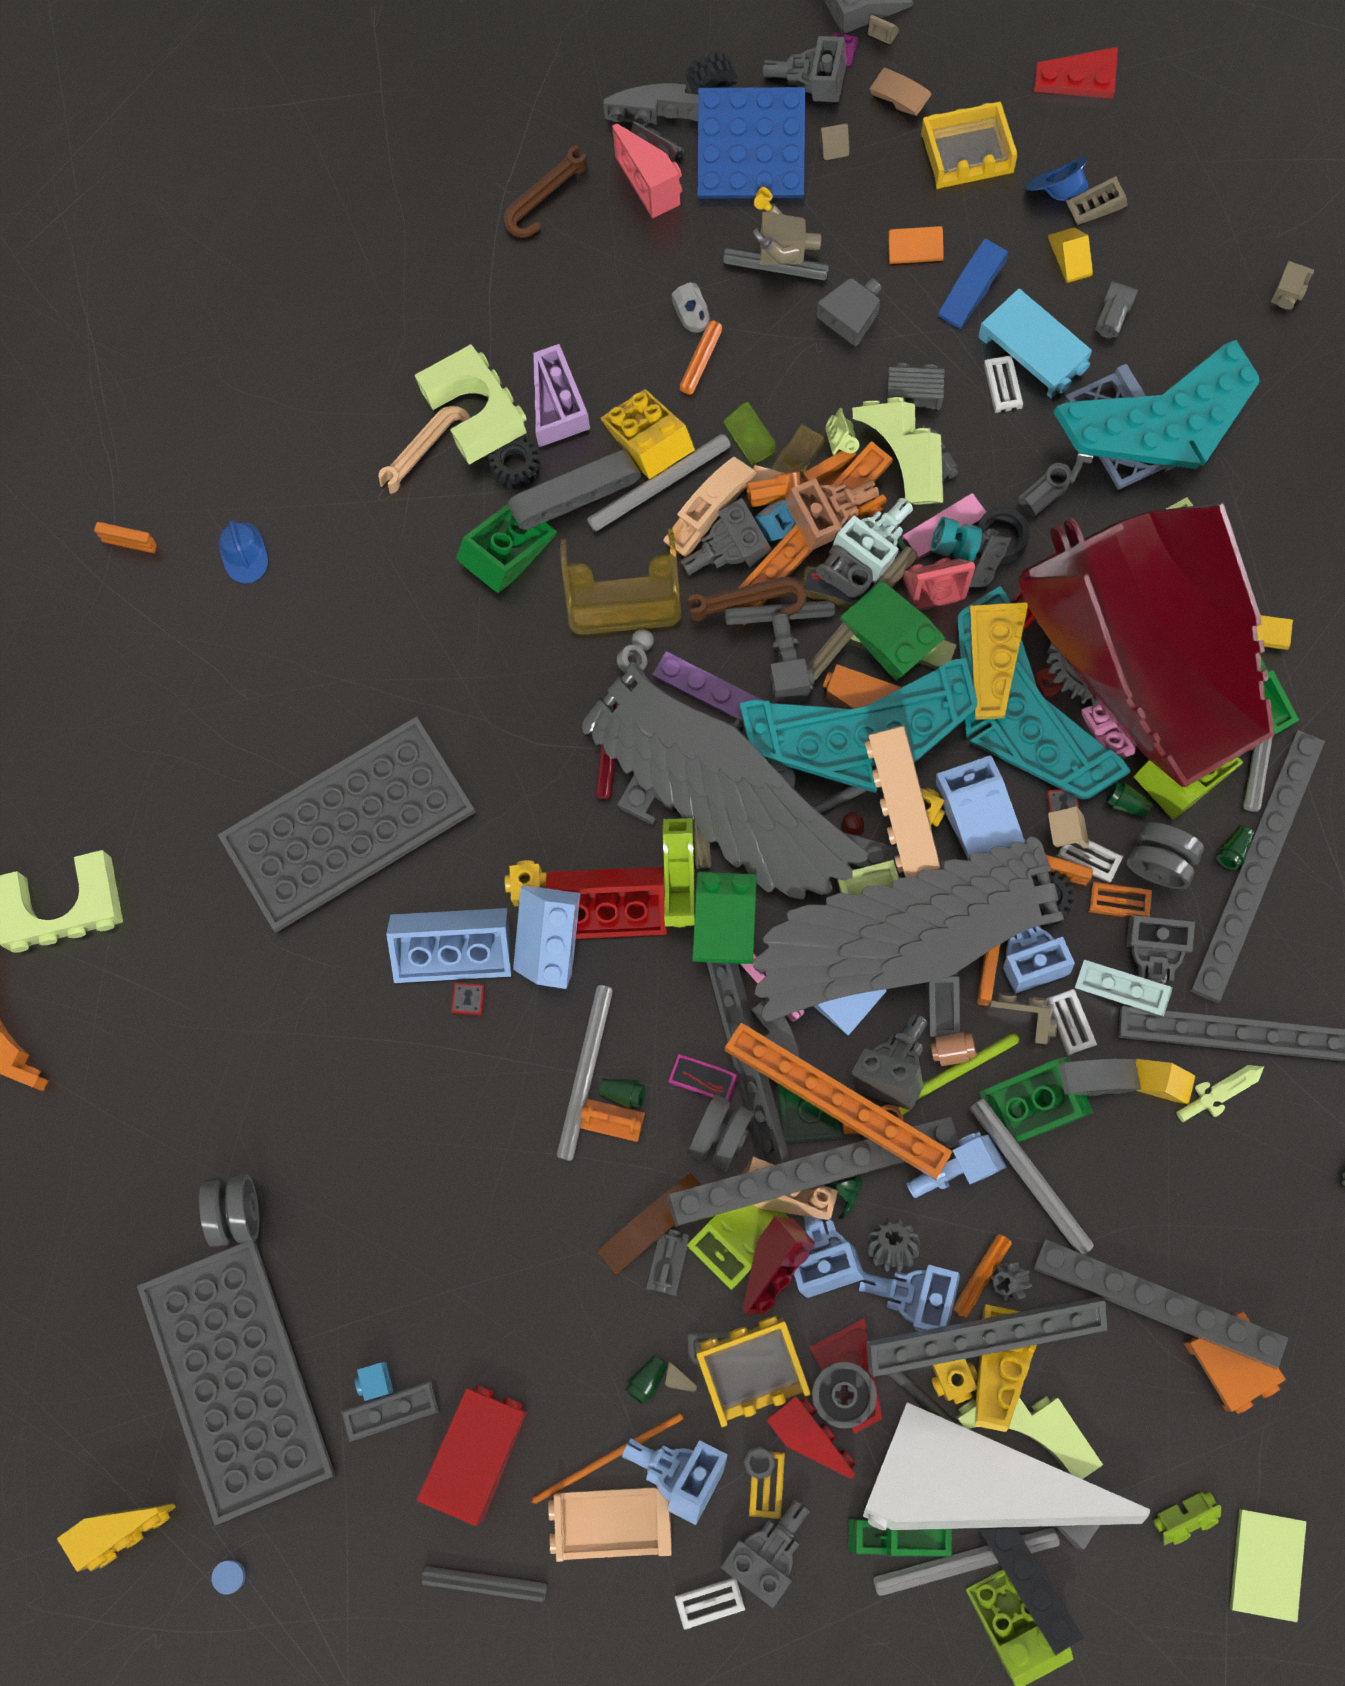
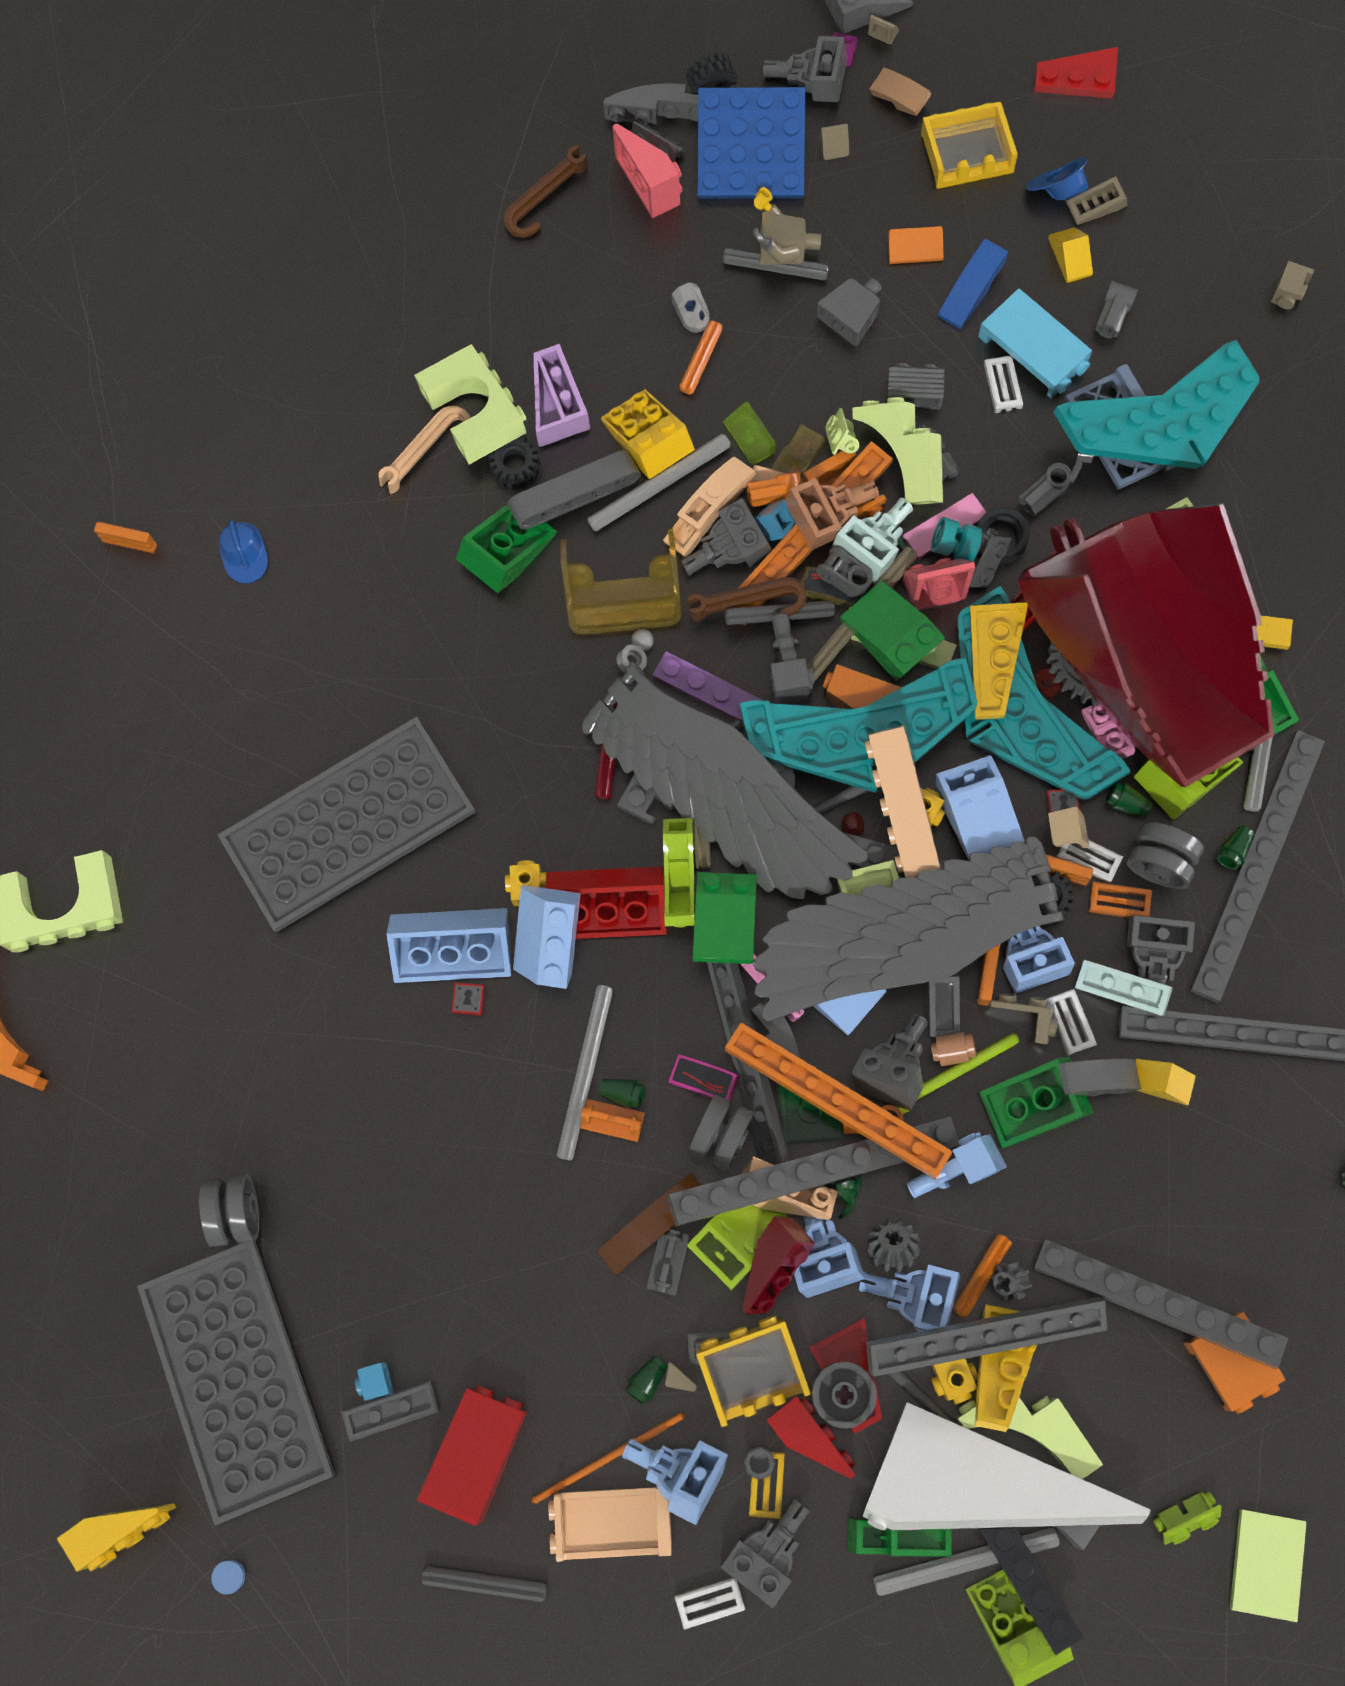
(1031, 1177): light grey axle -> none
(1220, 1092): yellowish green sword -> none

